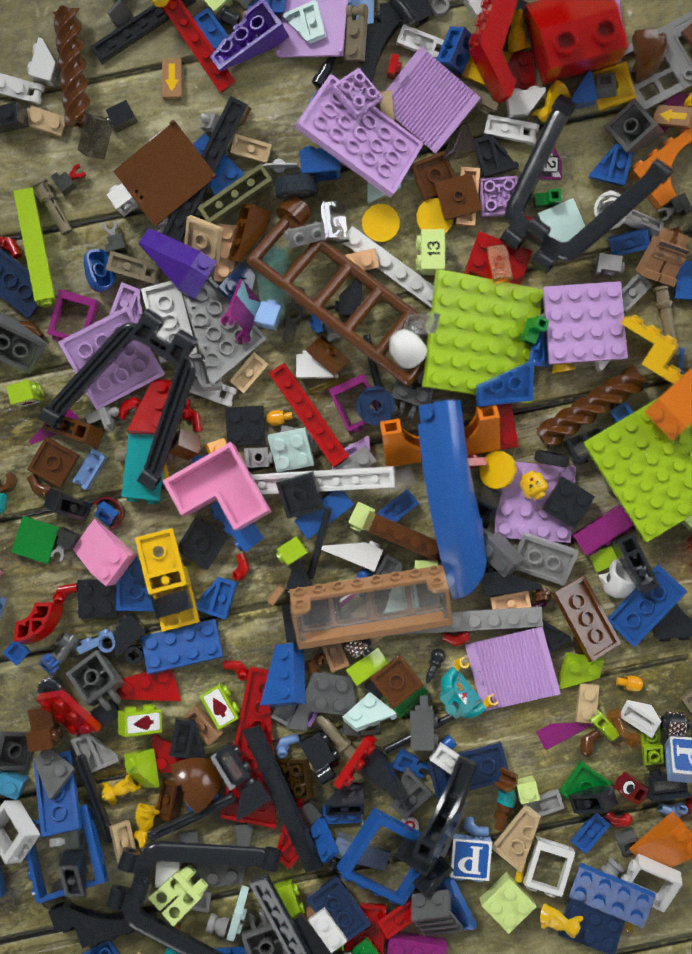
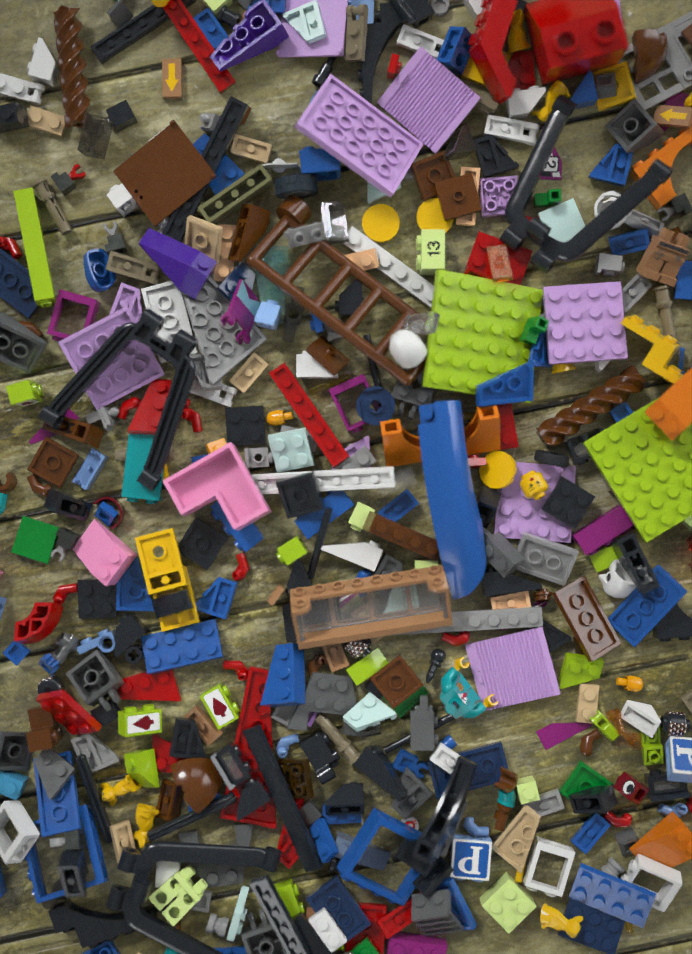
(185, 444): reddish brown brick -> none
(356, 93): lavender tile -> none
(356, 762): red plate -> none
(386, 104): tan sticker -> none

